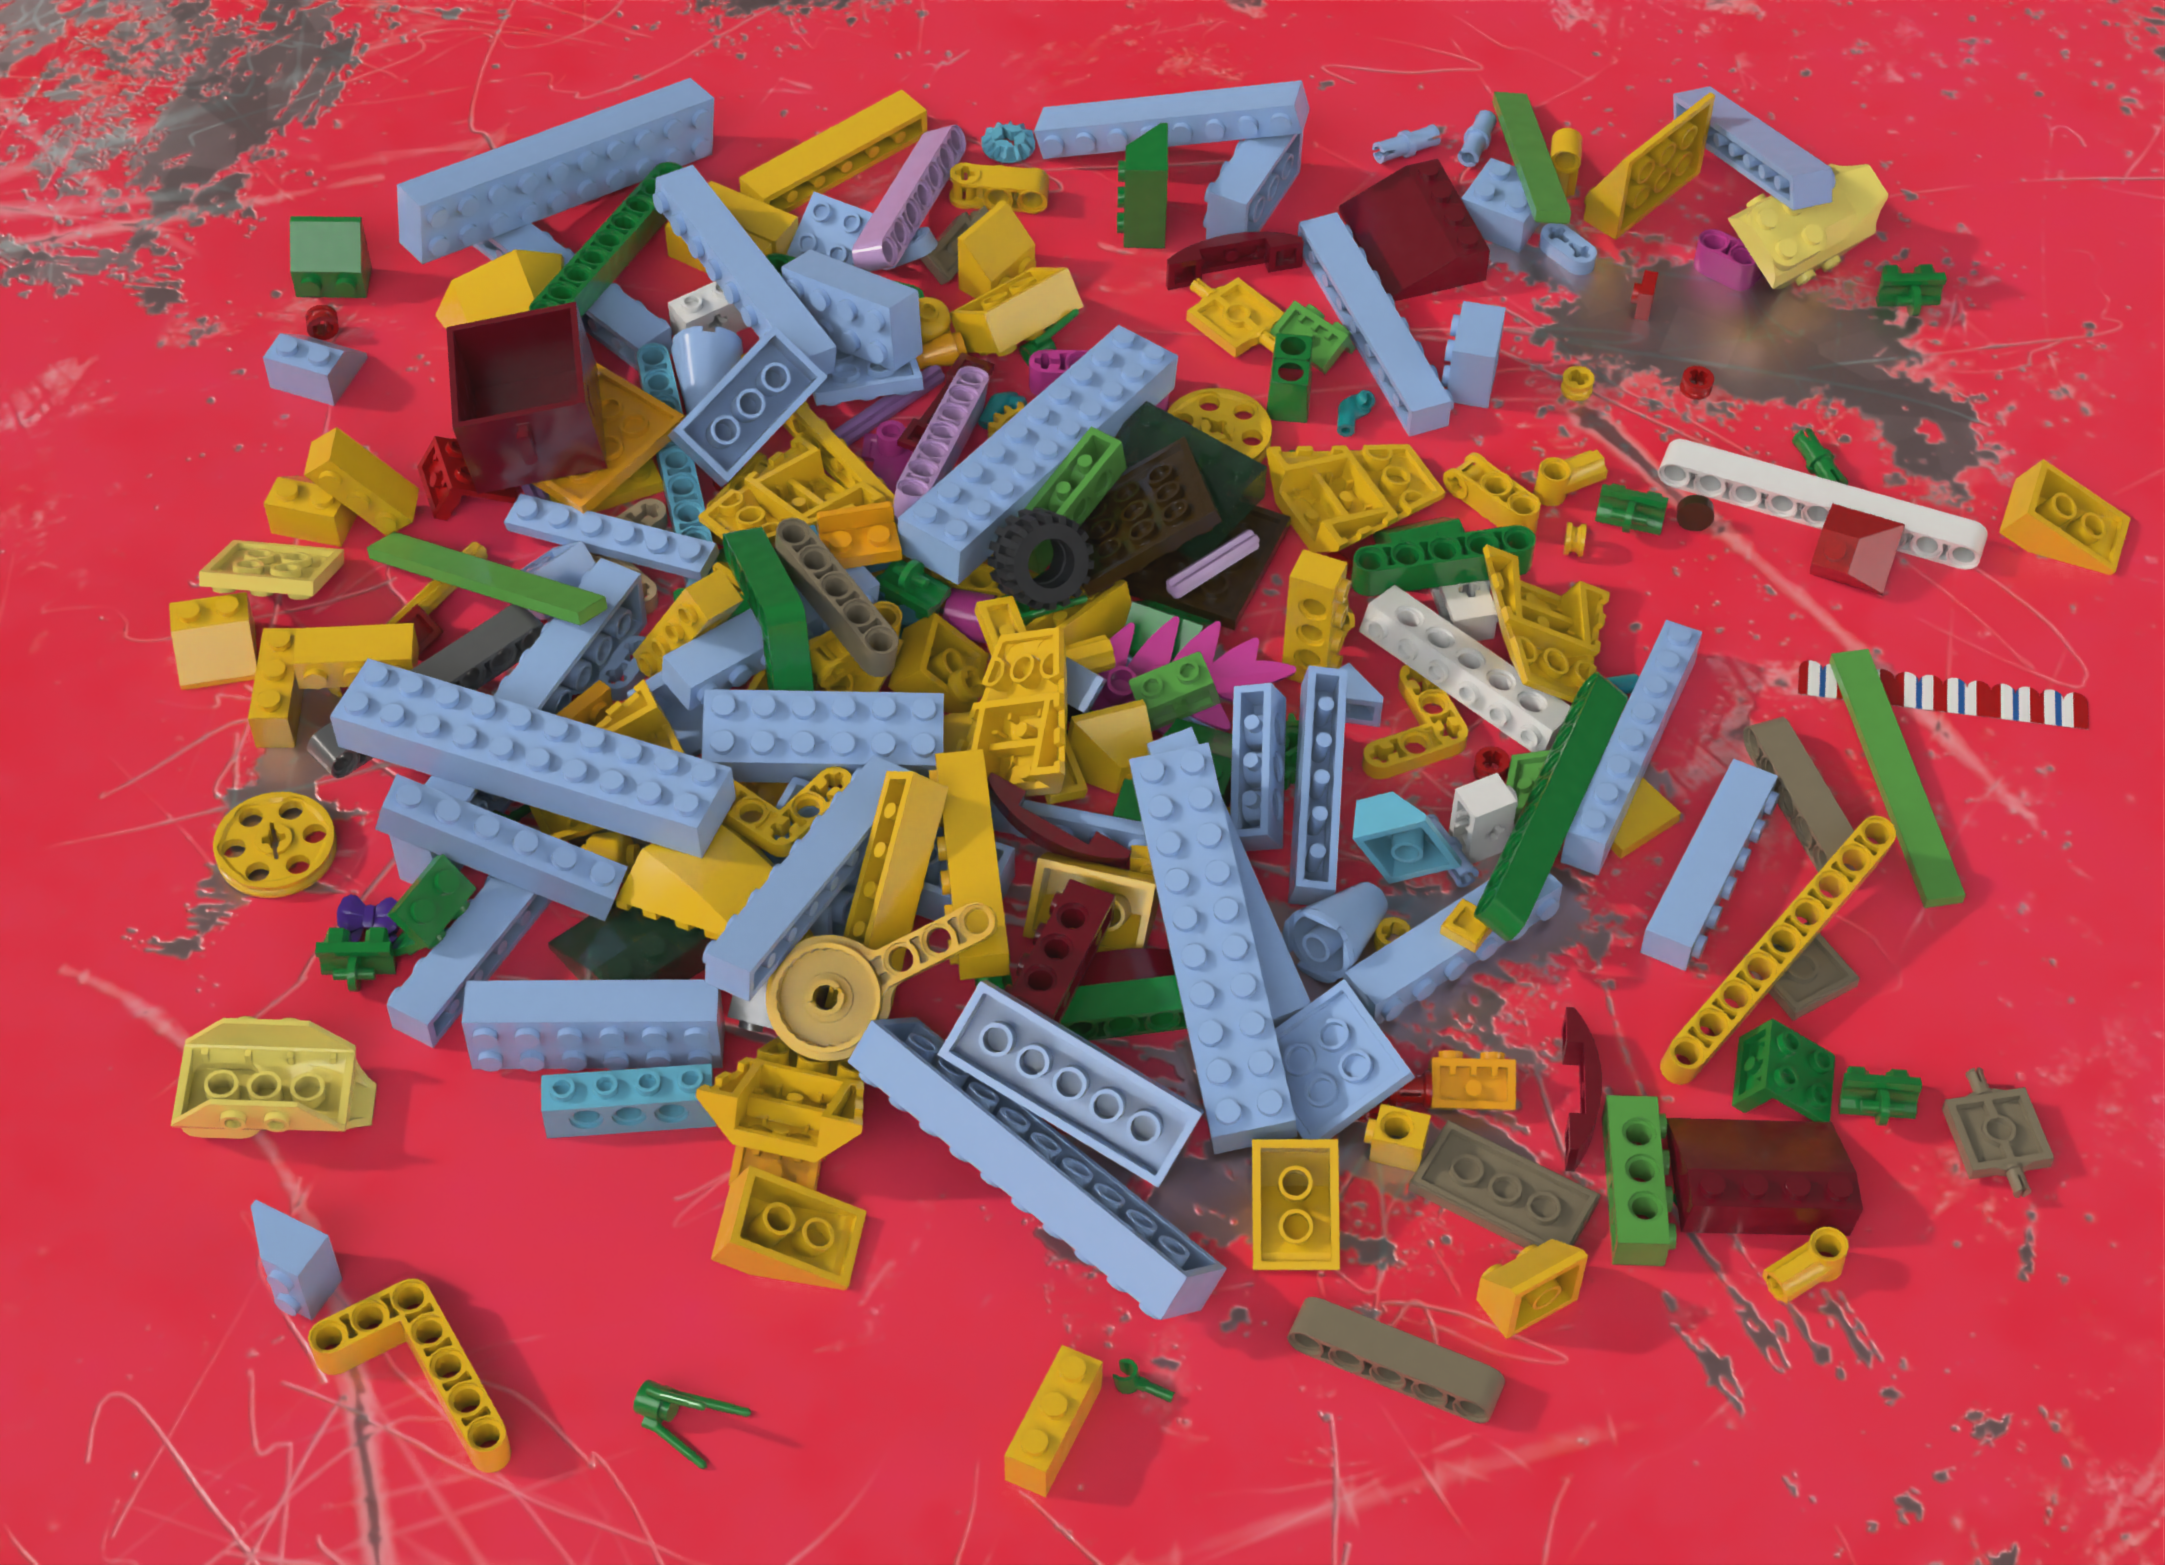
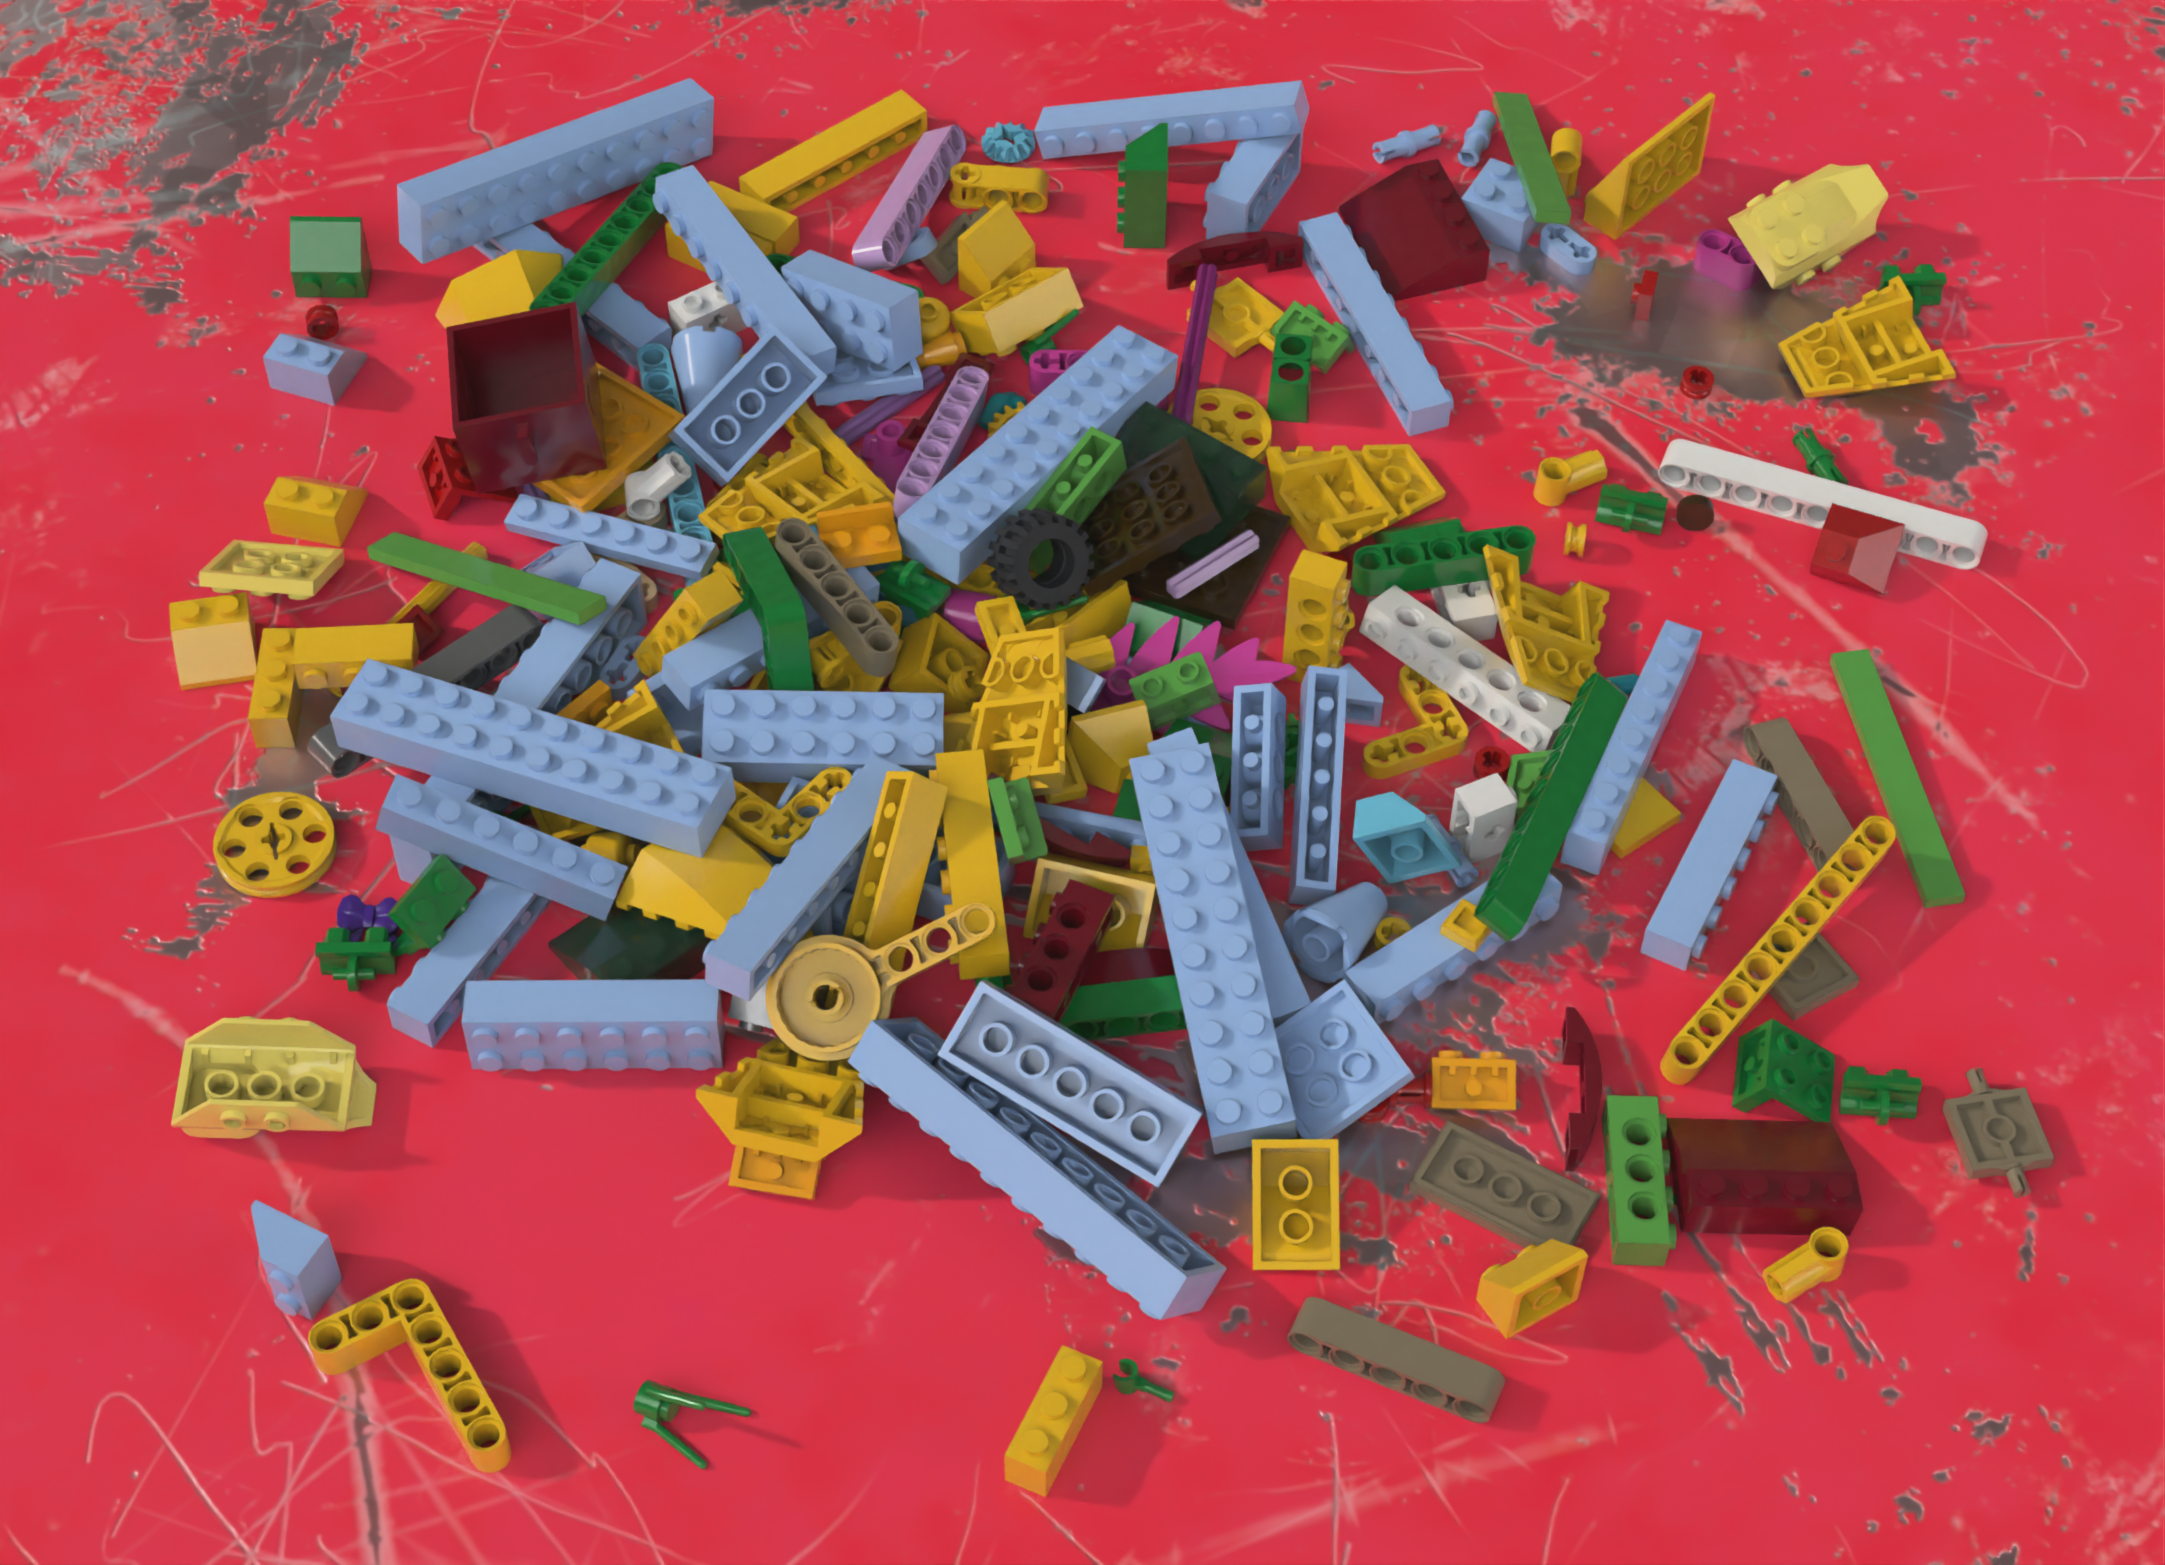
(361, 481): yellow brick -> none
(624, 1101): medium azure brick -> none
(648, 488): none -> white piece
(787, 1231): yellow slope -> none
(829, 228): light blue bracket -> none
(1017, 819): none -> bright green bracket
(1195, 343): none -> magenta axle
(1353, 409): teal arm -> none
(1403, 1152): yellow brick -> none
(1473, 353): light blue brick -> none
(1492, 493): yellow piece -> none
(1577, 383): yellow bush -> none
(1761, 152): light blue brick -> none
(1865, 348): none -> yellow wedge
(1956, 697): sticker -> none
(2064, 520): yellow slope -> none

